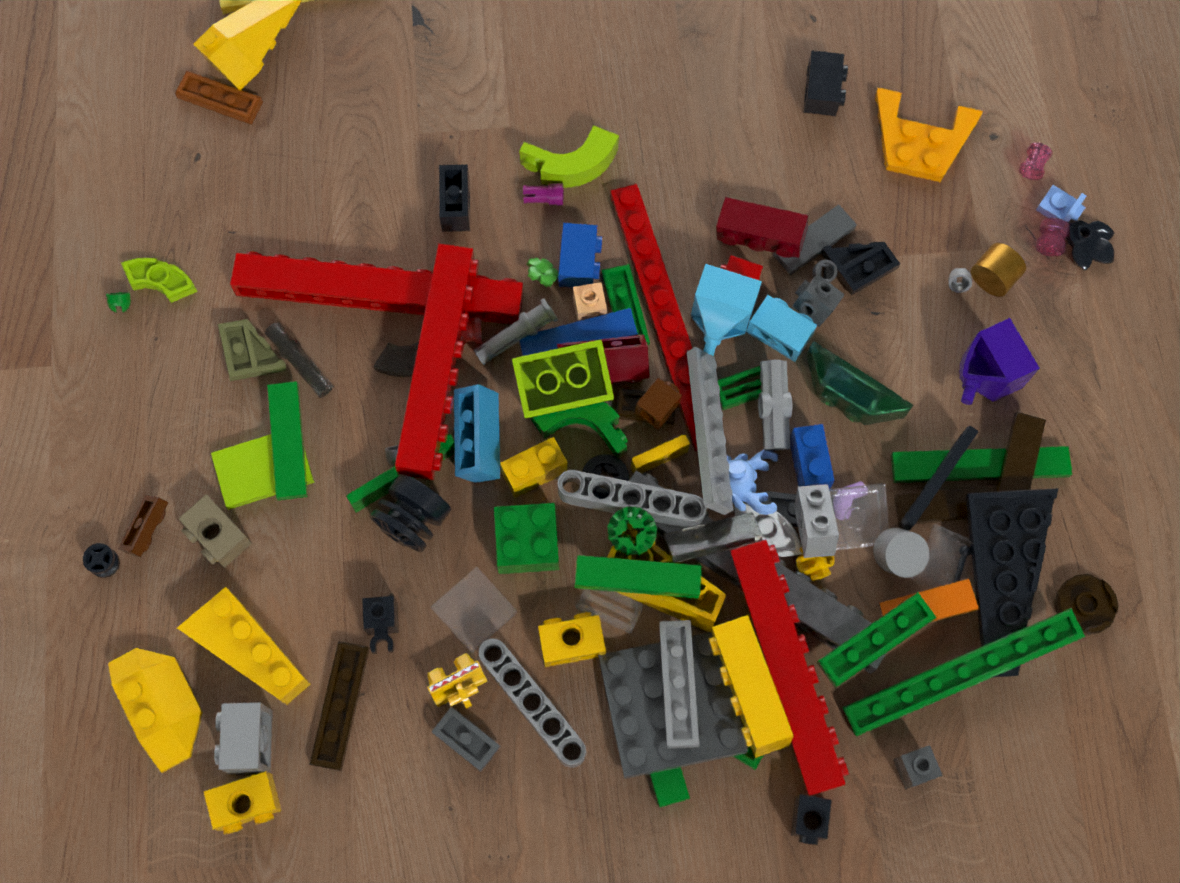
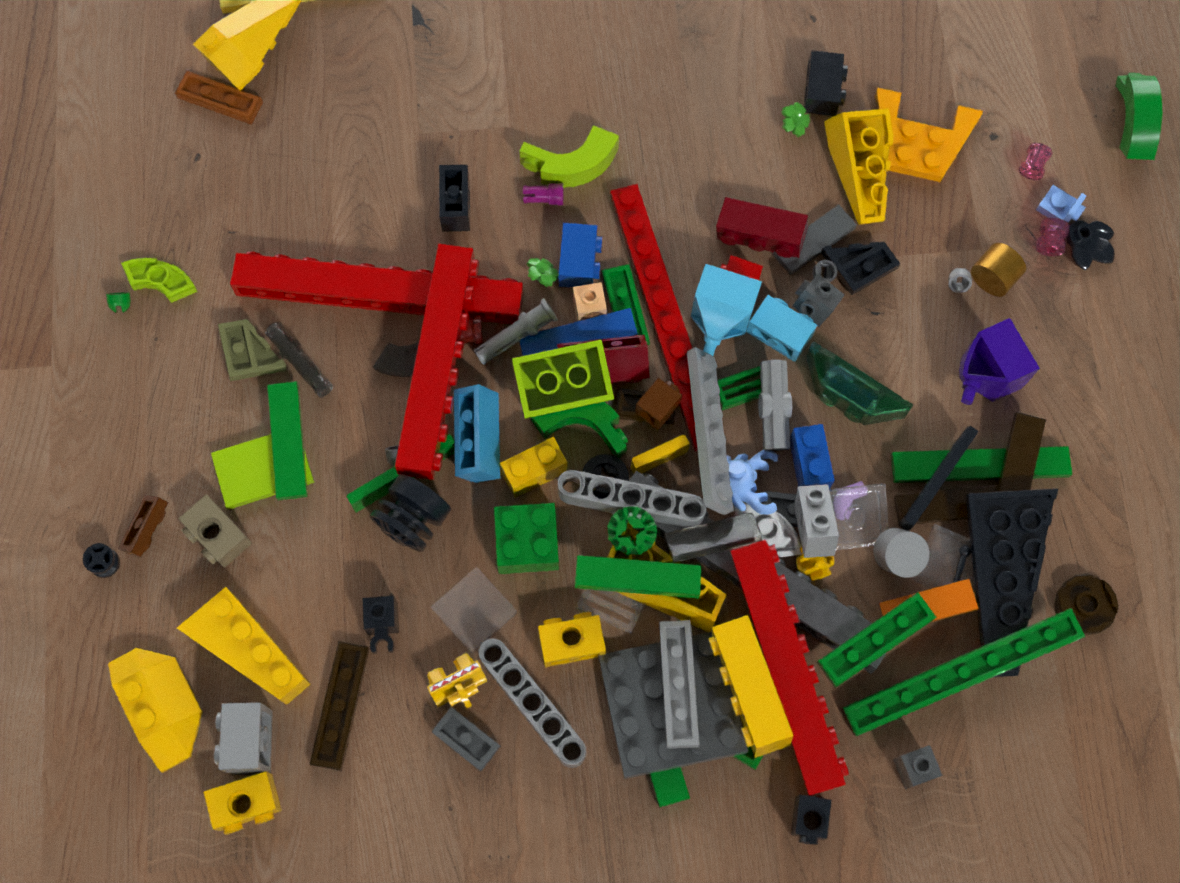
(795, 120): none -> bright green plant
(860, 152): none -> yellow wedge
(1143, 115): none -> green arch

